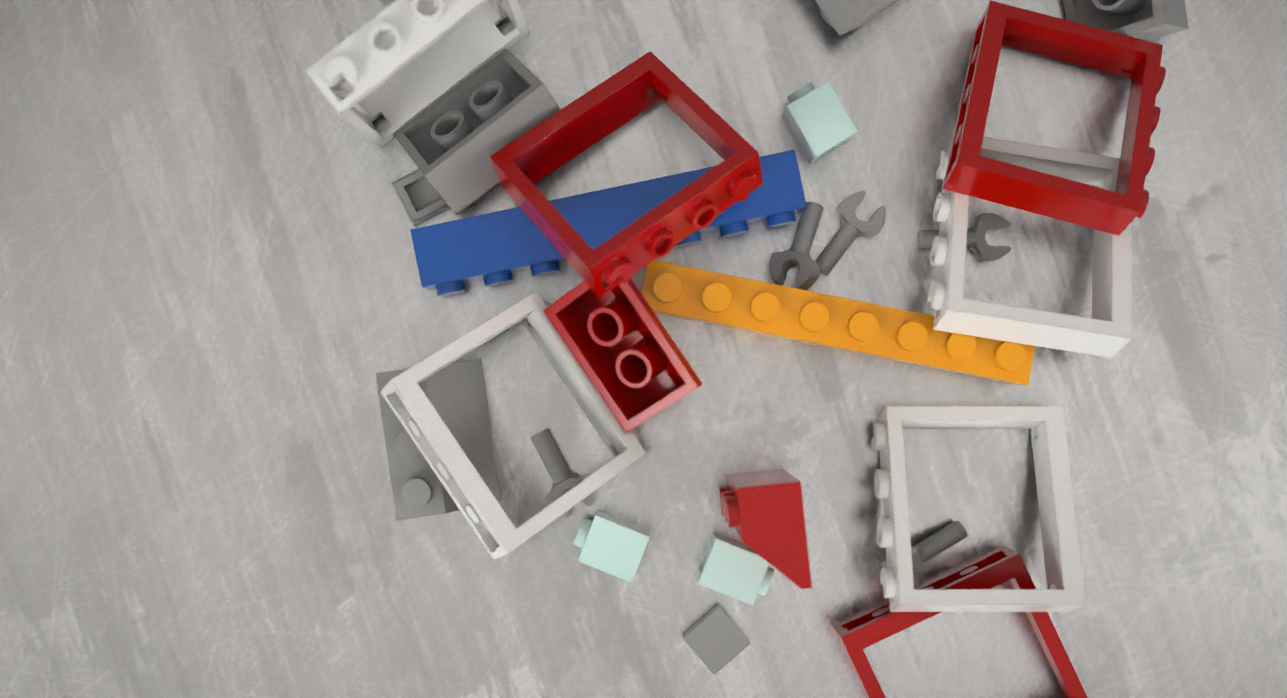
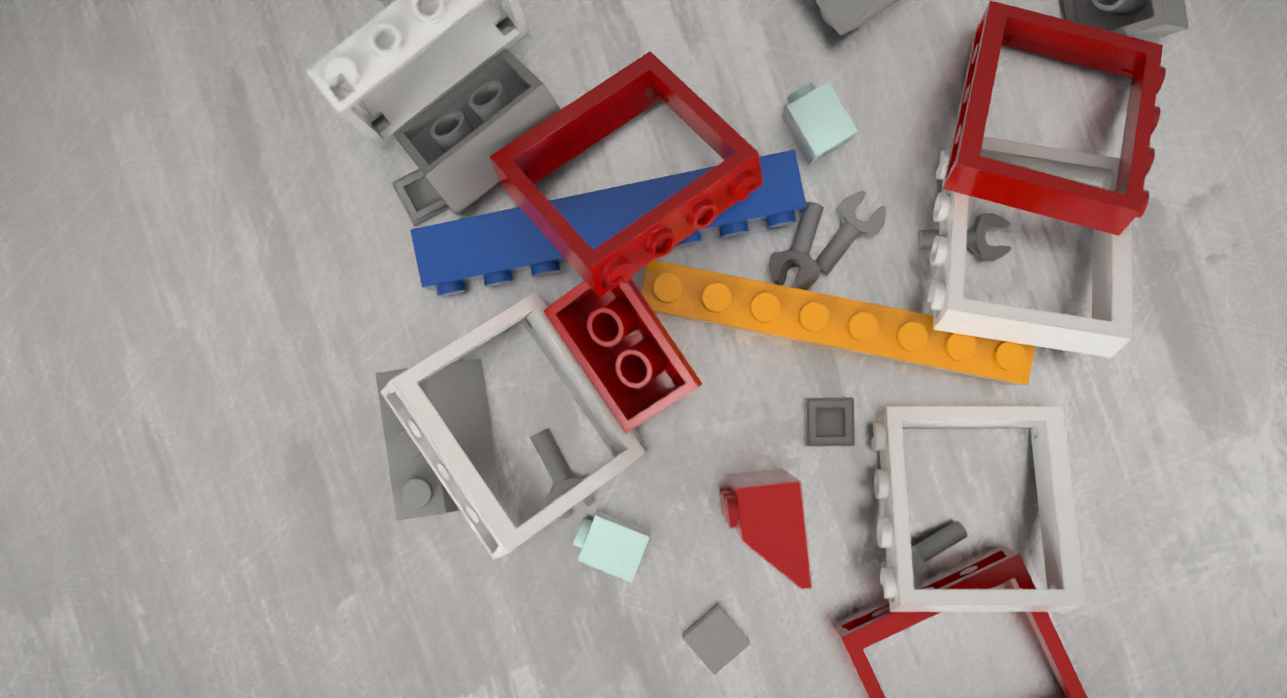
(734, 569): light aqua brick -> none
(829, 421): none -> light grey tile

